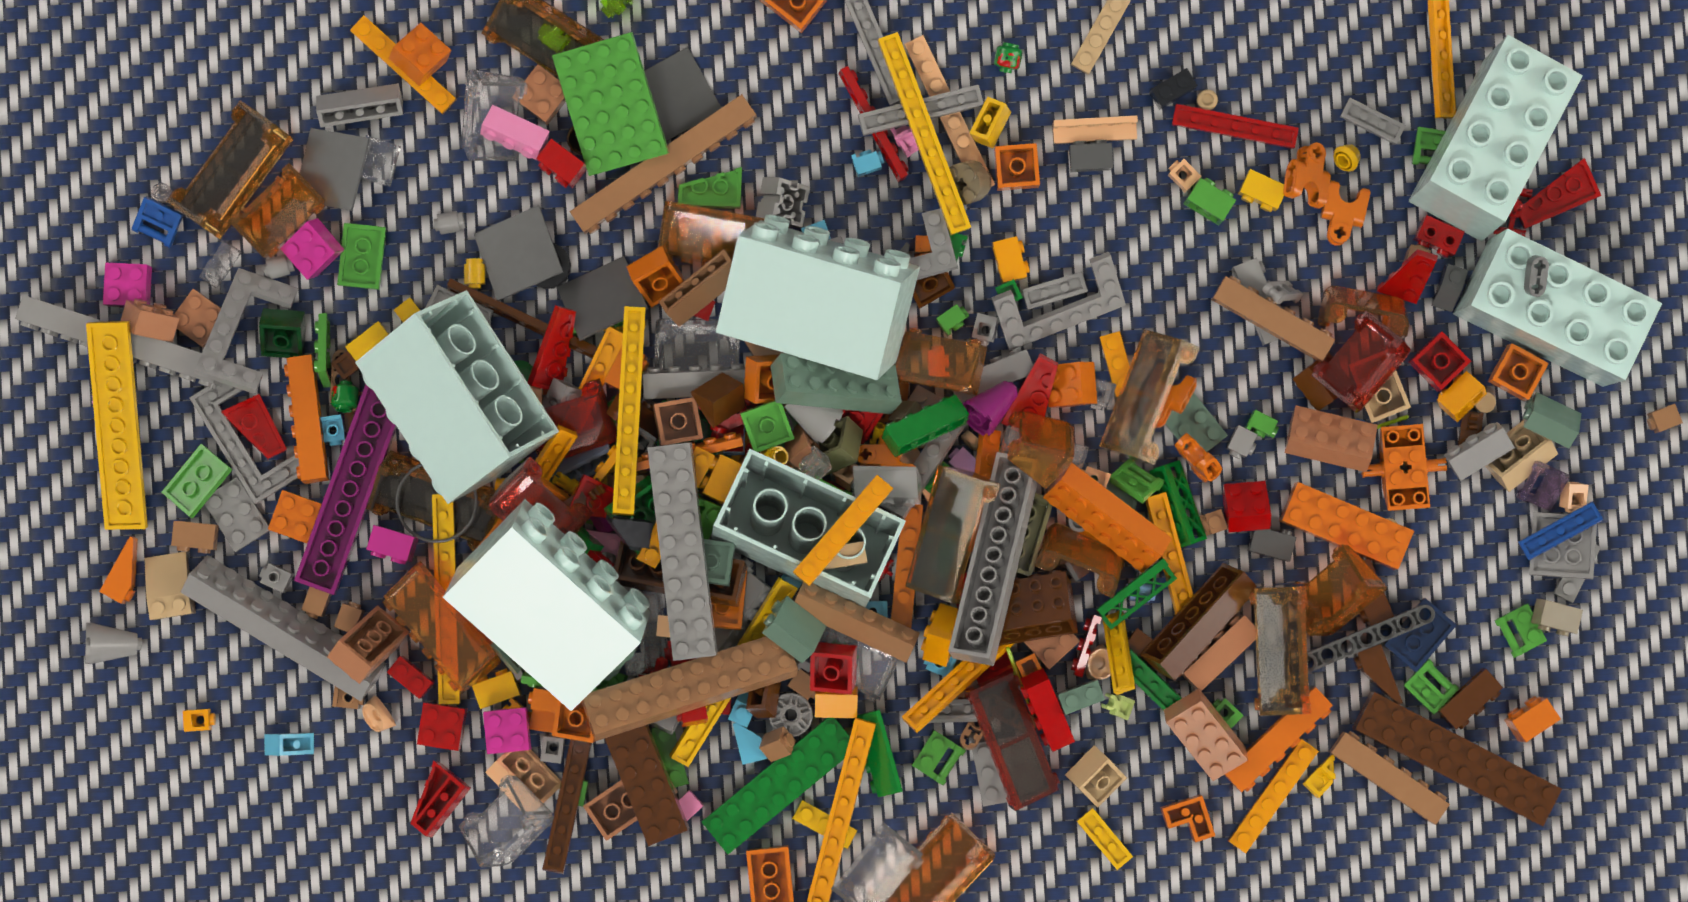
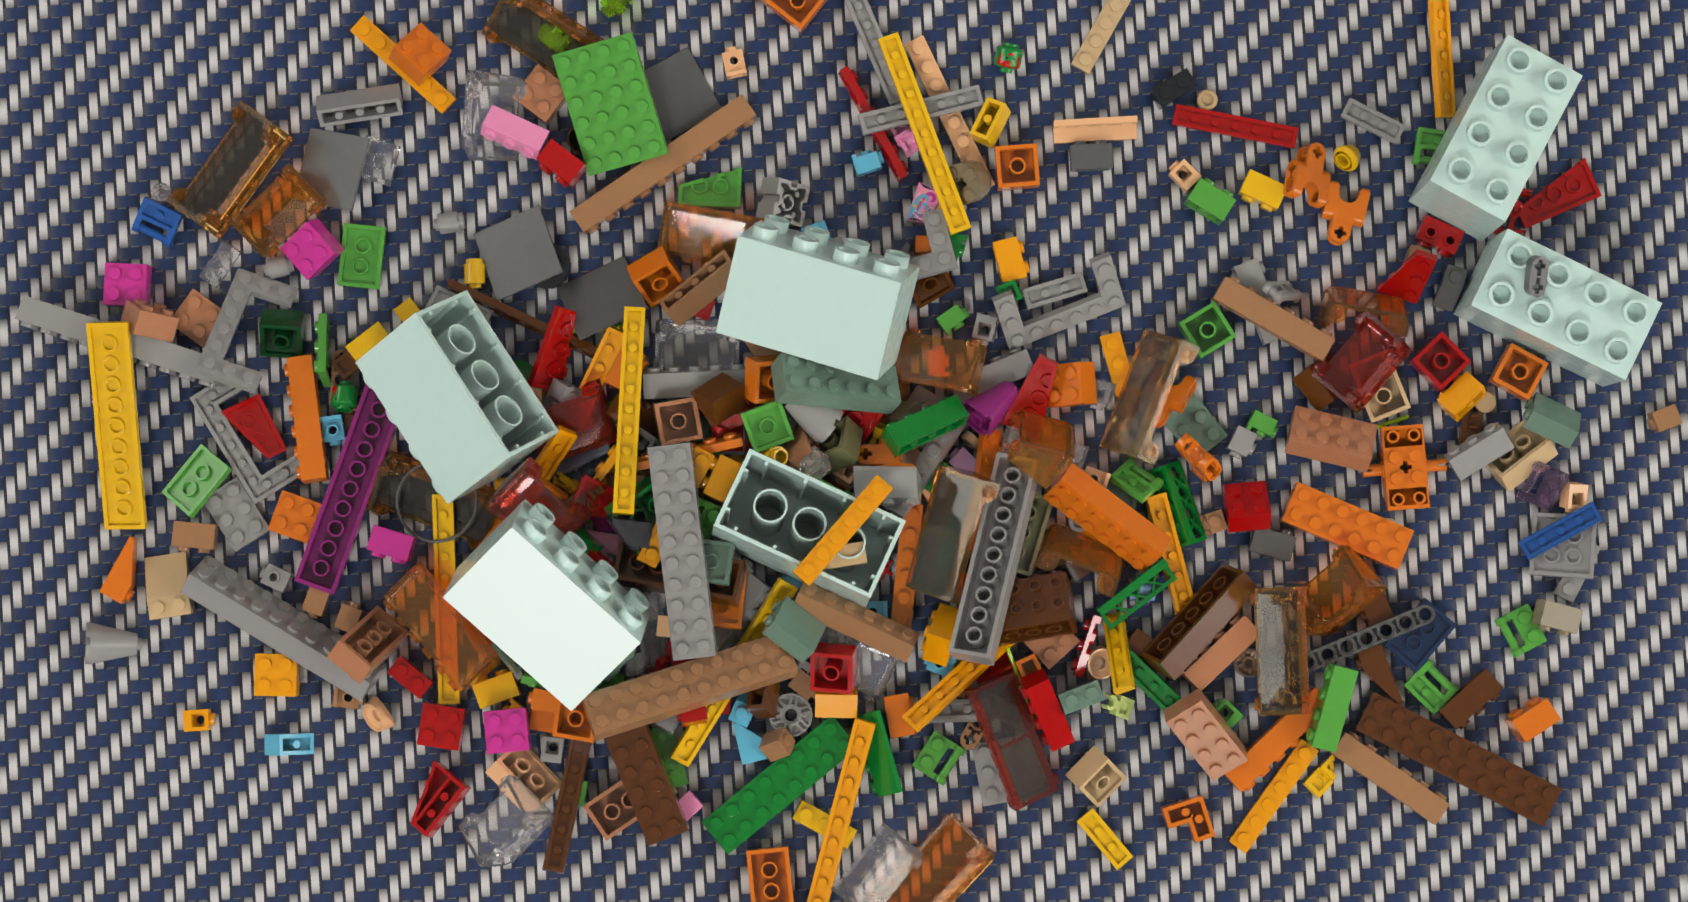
(276, 675): none -> light orange brick
(738, 69): none -> light nougat brick
(895, 708): none -> orange brick
(923, 201): none -> torso
(1207, 329): none -> bright green brick
(1241, 668): none -> medium nougat wheel
(1331, 707): none -> bright green brick

